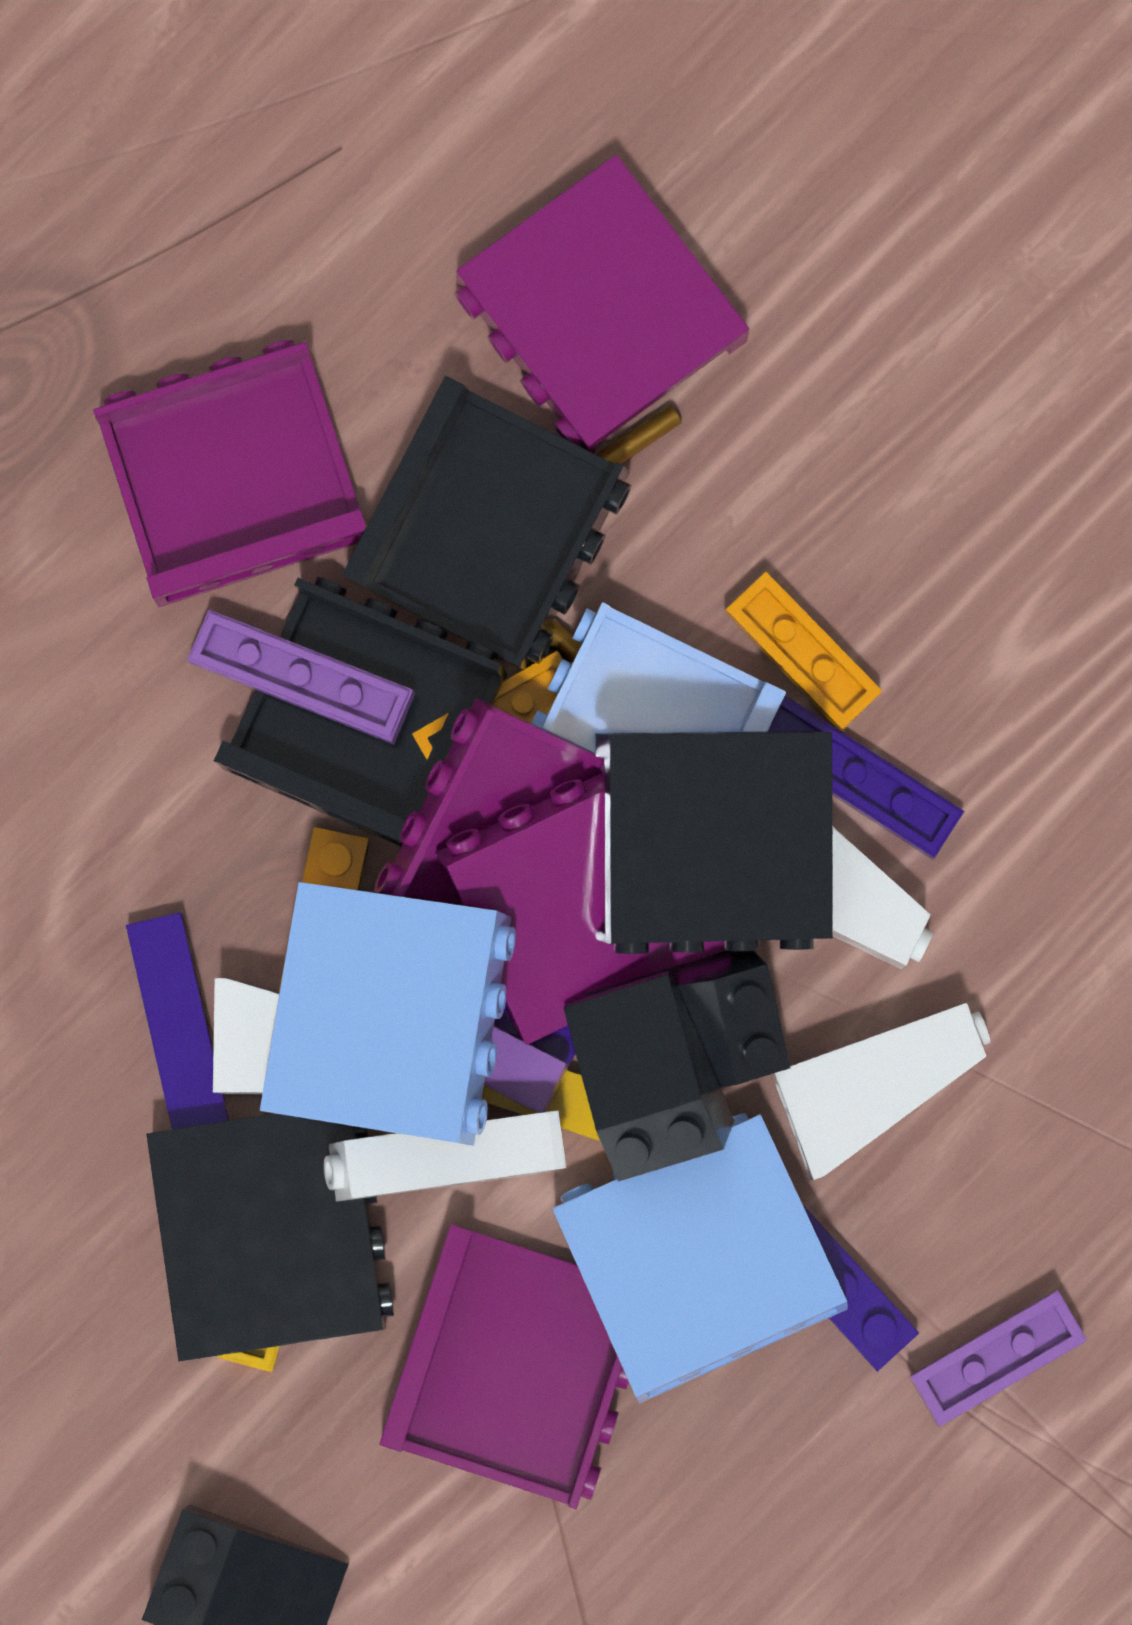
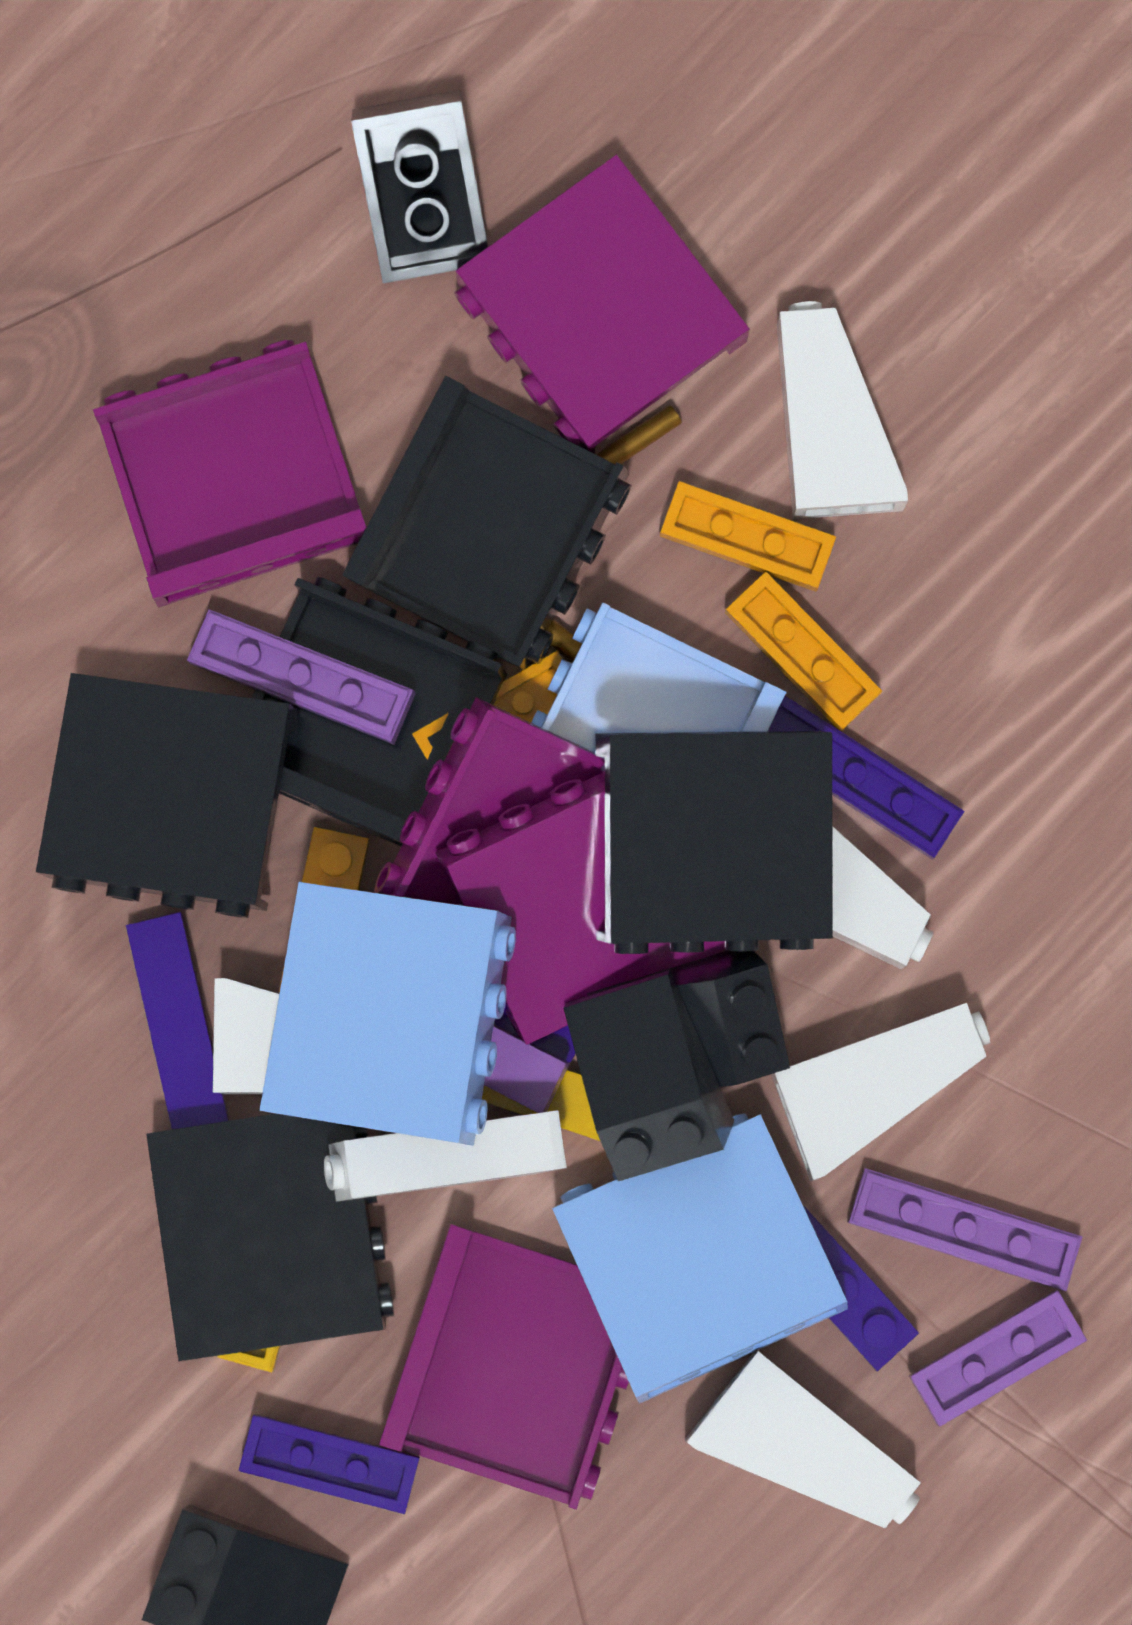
(165, 793): none -> black panel
(329, 1463): none -> dark purple plate
(420, 185): none -> slope
(747, 536): none -> light orange plate
(796, 1441): none -> white slope
(831, 426): none -> white slope
(965, 1229): none -> medium lavender tile

